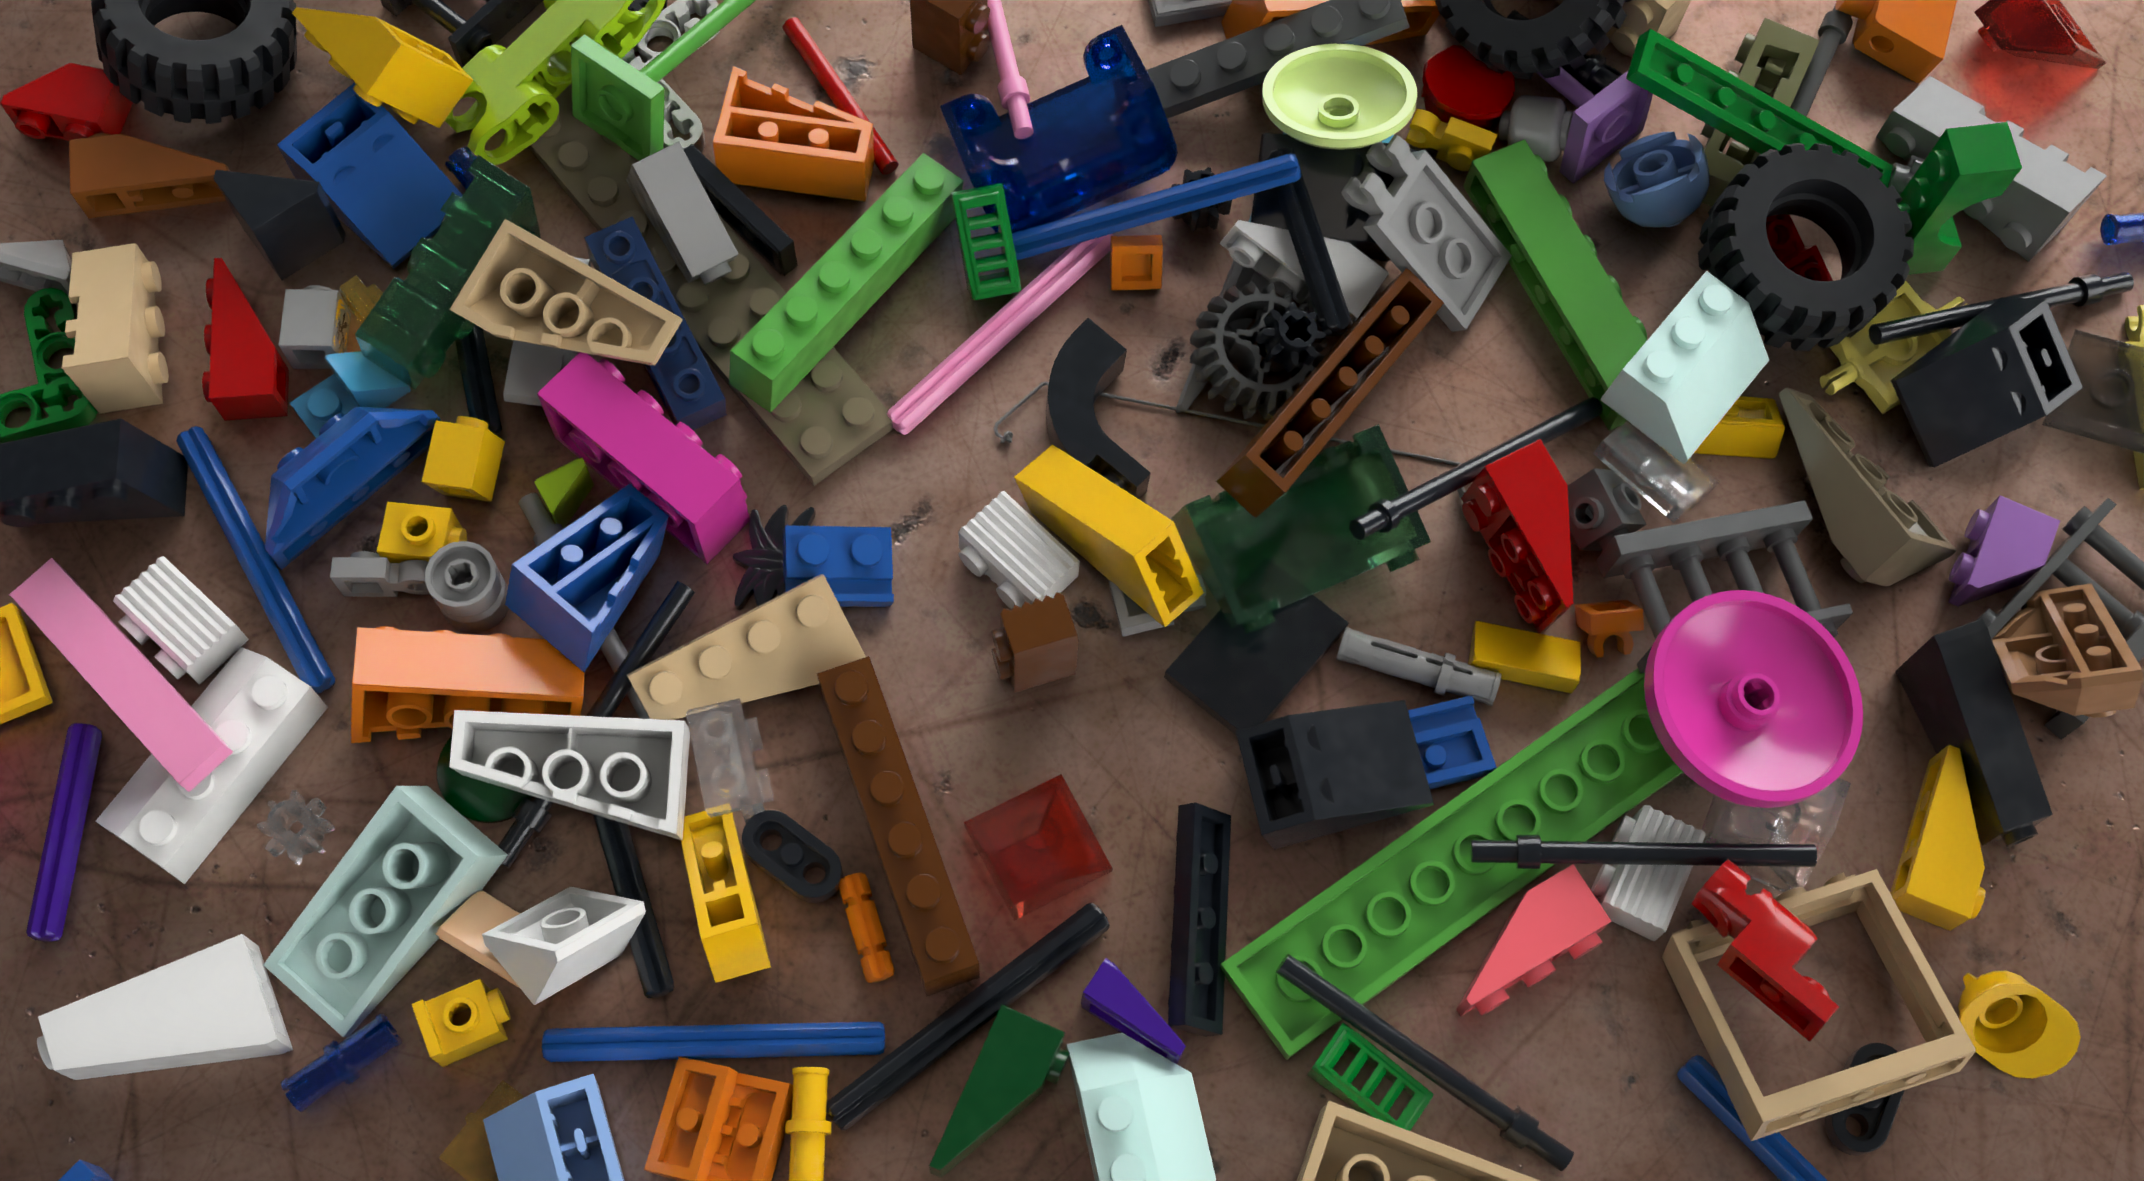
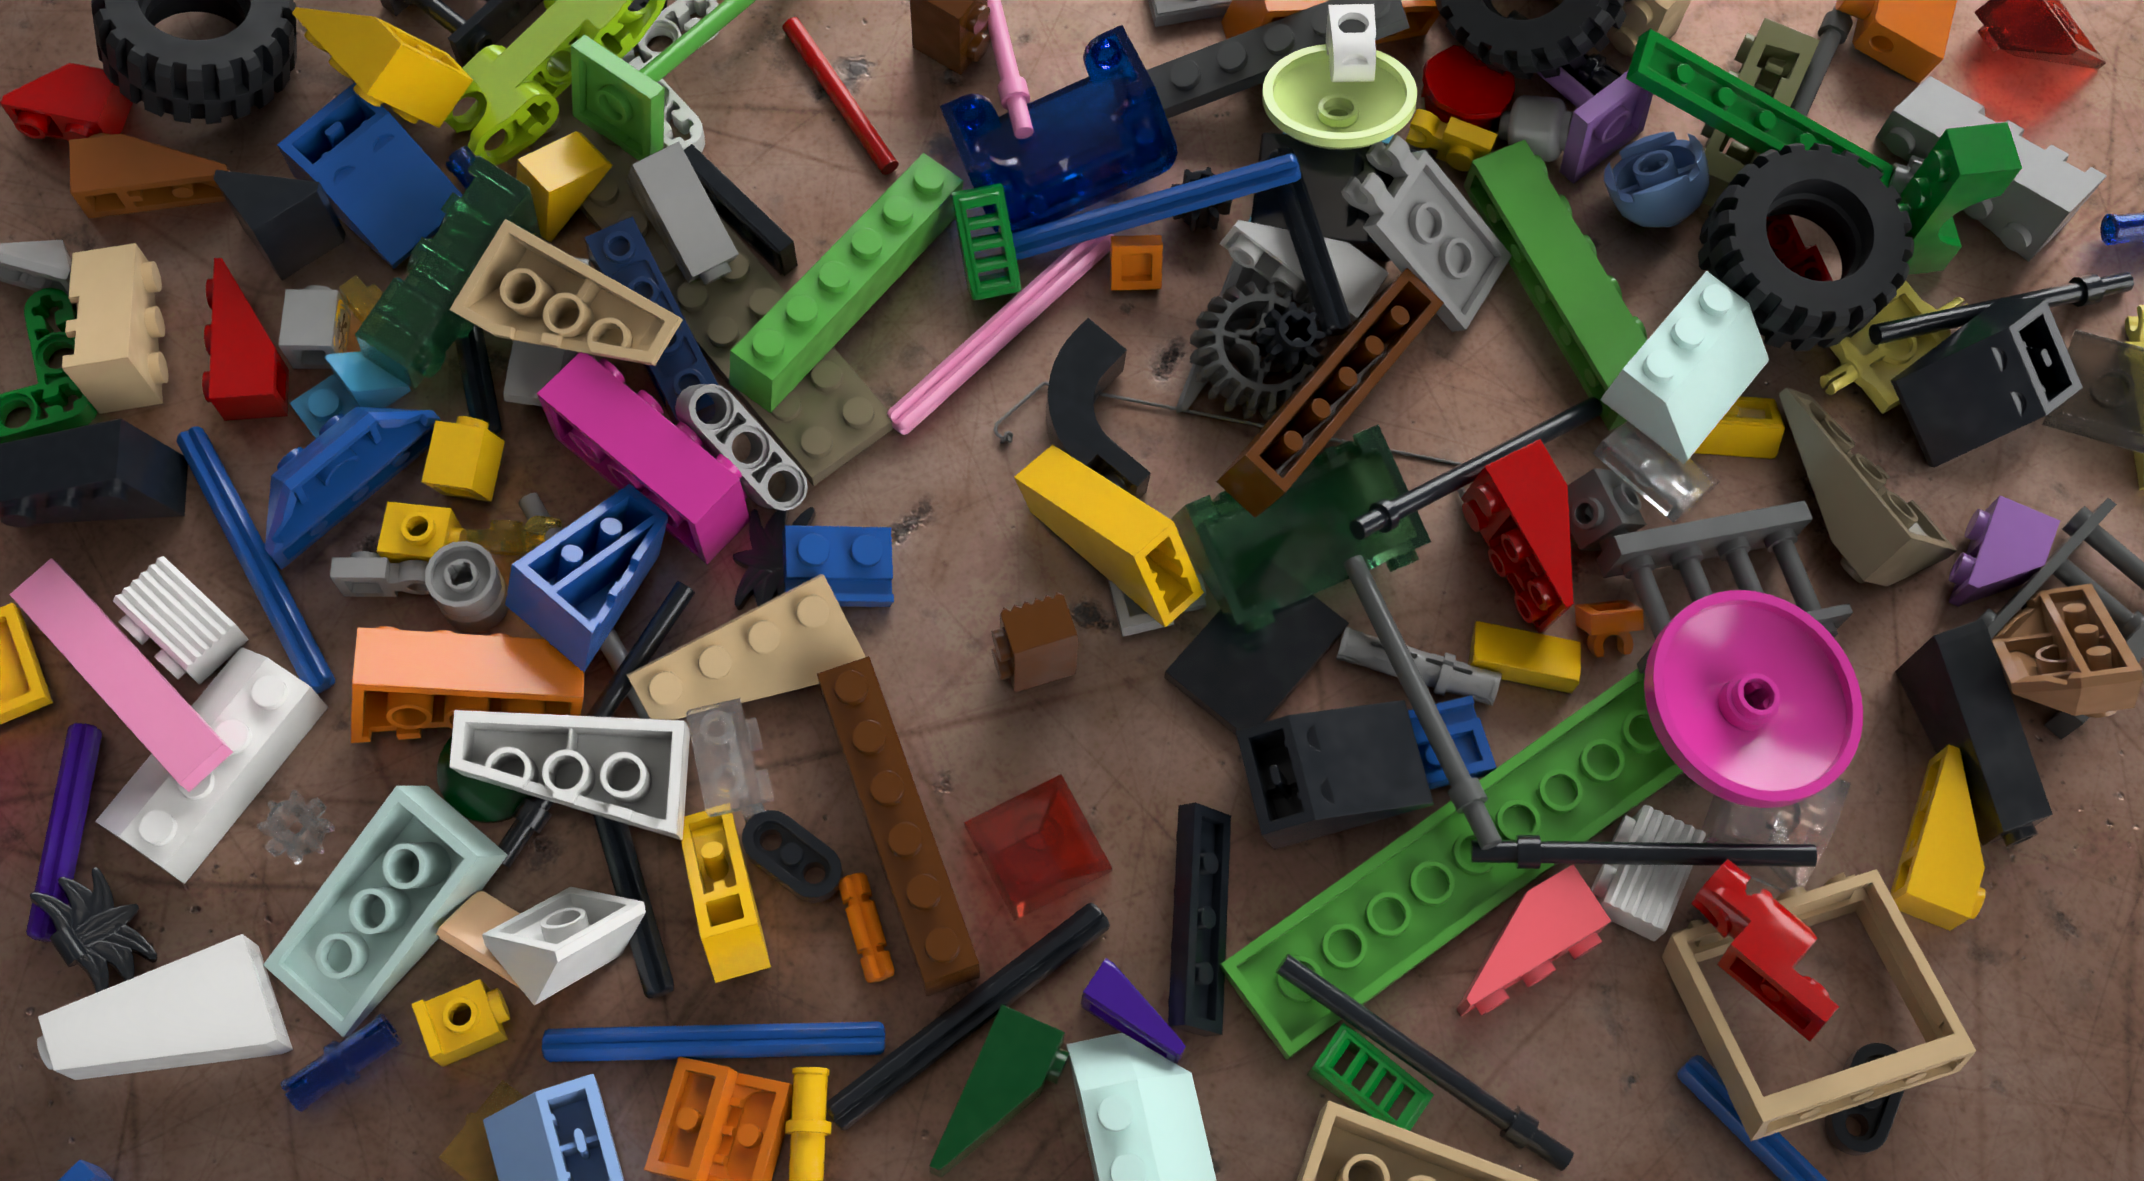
(94, 930): none -> black piece
(510, 536): none -> clear yellow plate
(561, 179): none -> yellow slope
(565, 490): lime slope -> none
(765, 454): none -> light grey beam
(790, 144): orange wedge -> none
(1016, 553): white brick -> none
(1351, 54): none -> white leg
(1465, 791): none -> dark grey bar
(2017, 1025): yellow piece -> none

